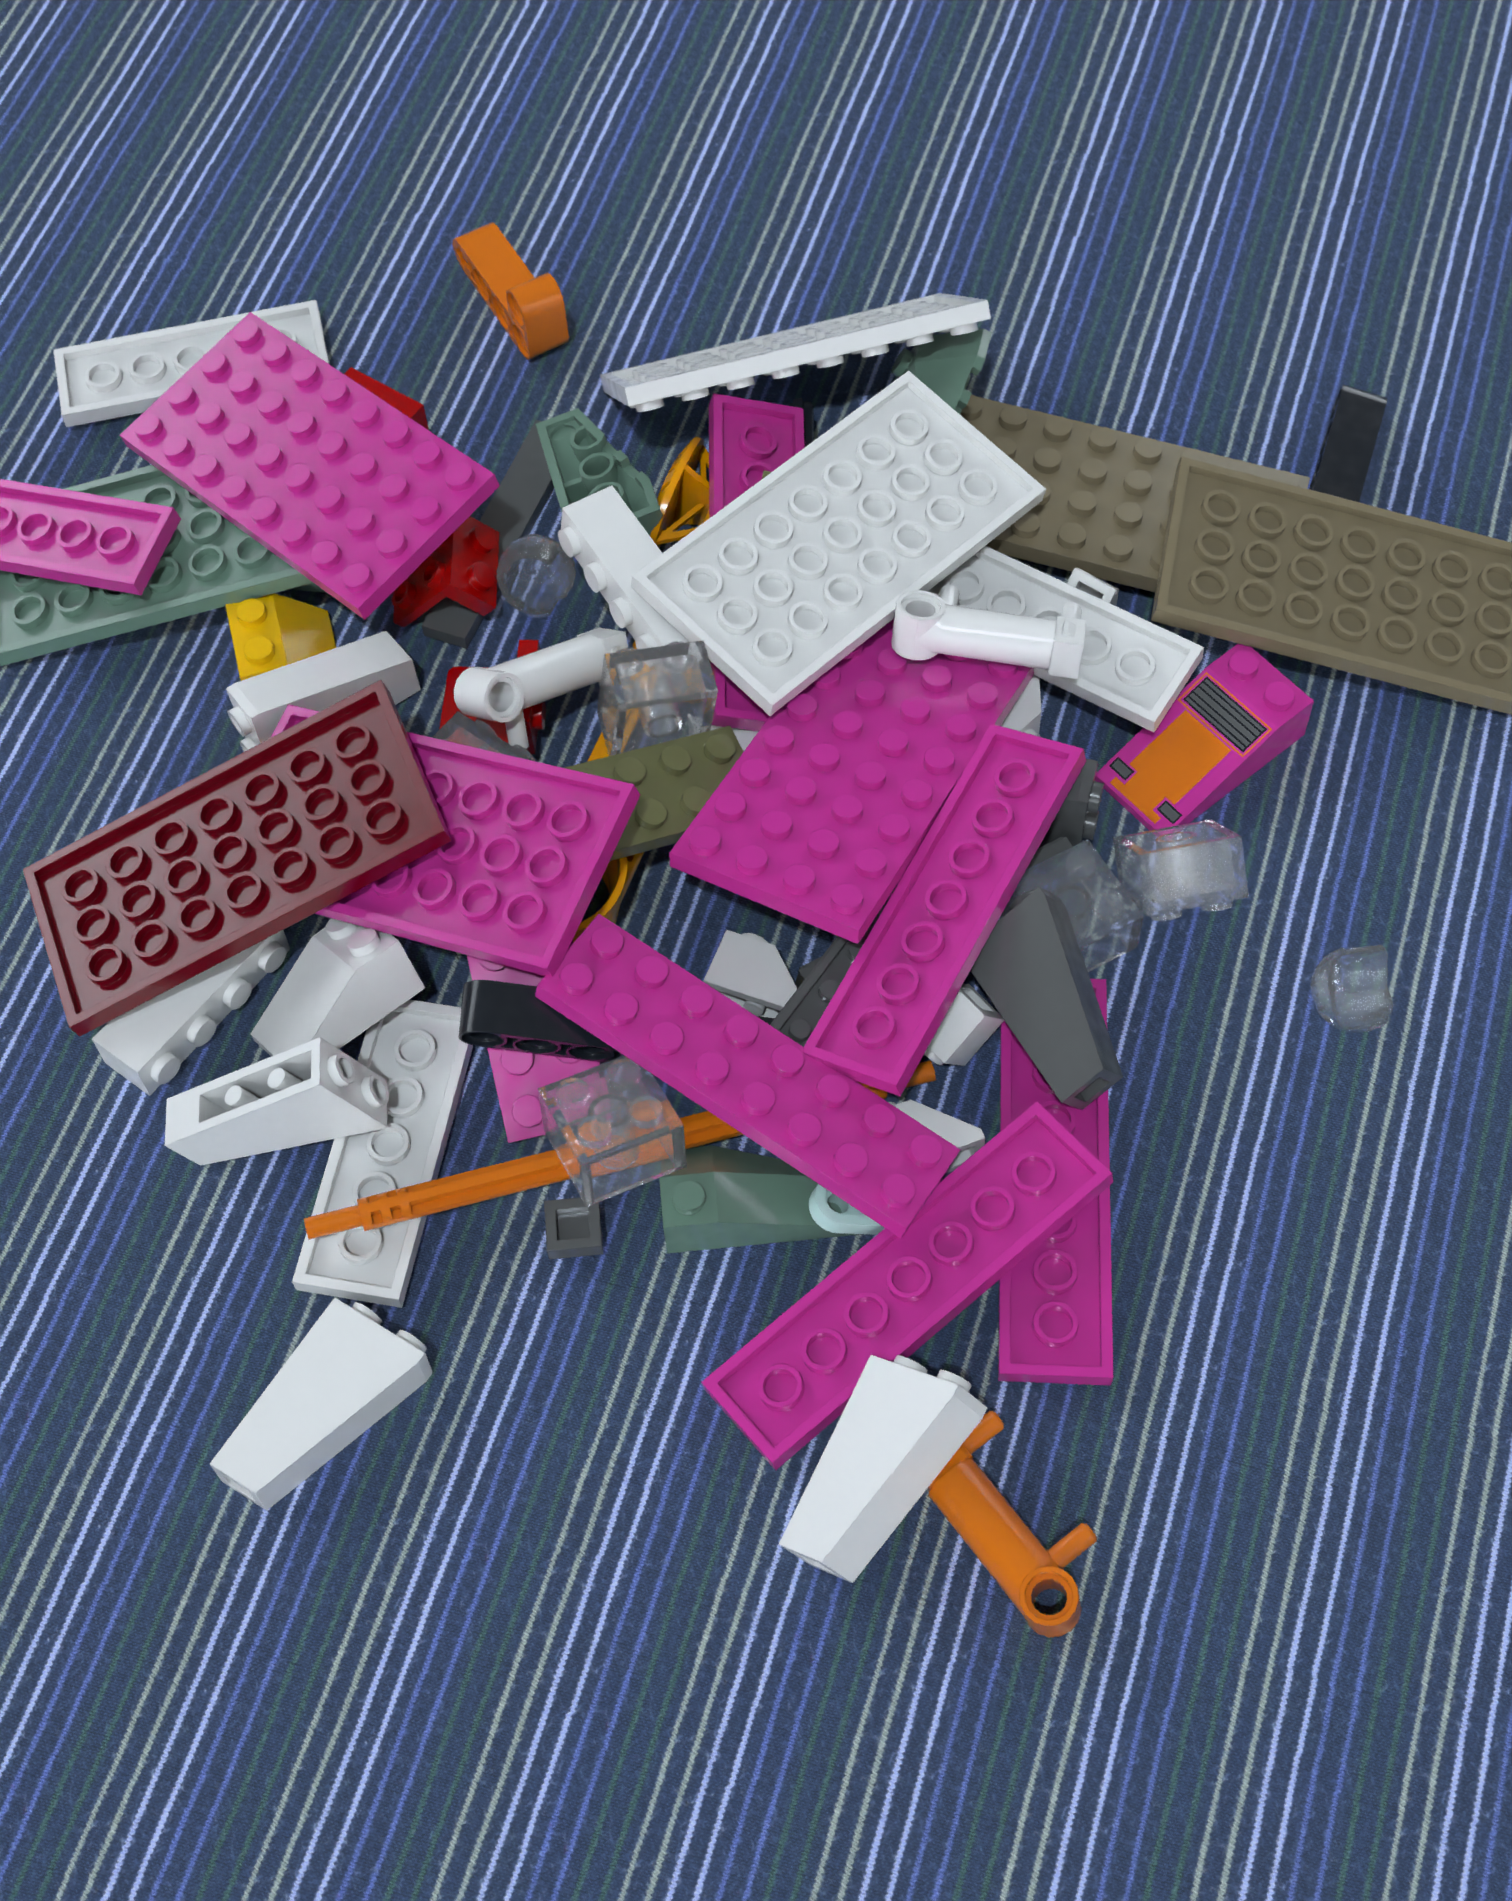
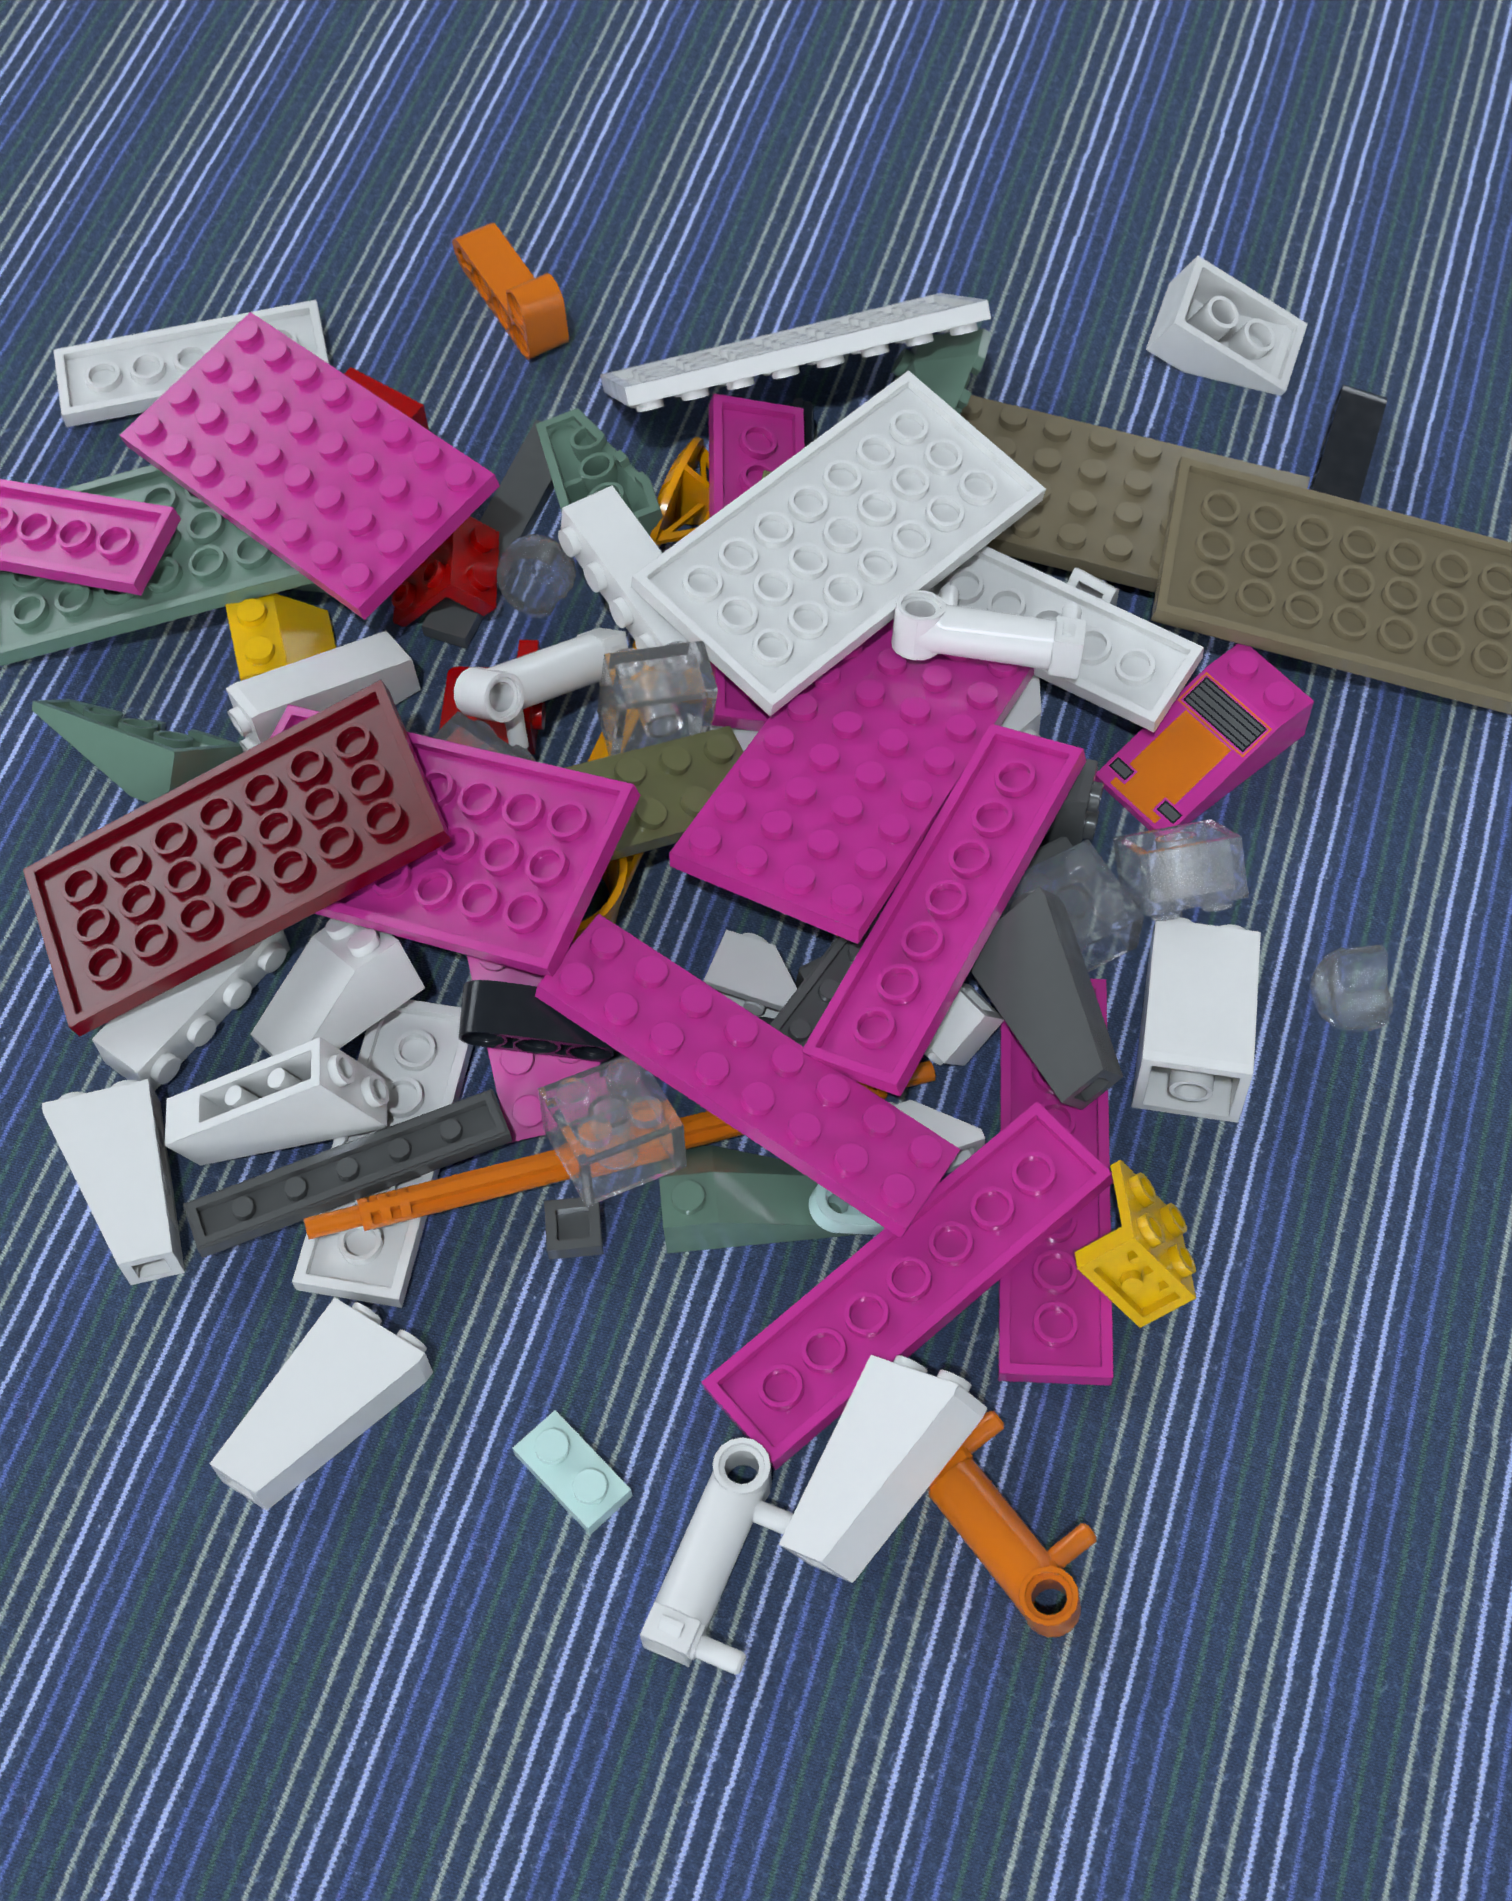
(124, 1173): none -> white slope
(135, 751): none -> sand green wedge
(346, 1173): none -> dark grey tile
(572, 1472): none -> light aqua plate
(707, 1557): none -> white piece
(1146, 1259): none -> yellow bracket
(1198, 1020): none -> white slope
(1225, 331): none -> white slope

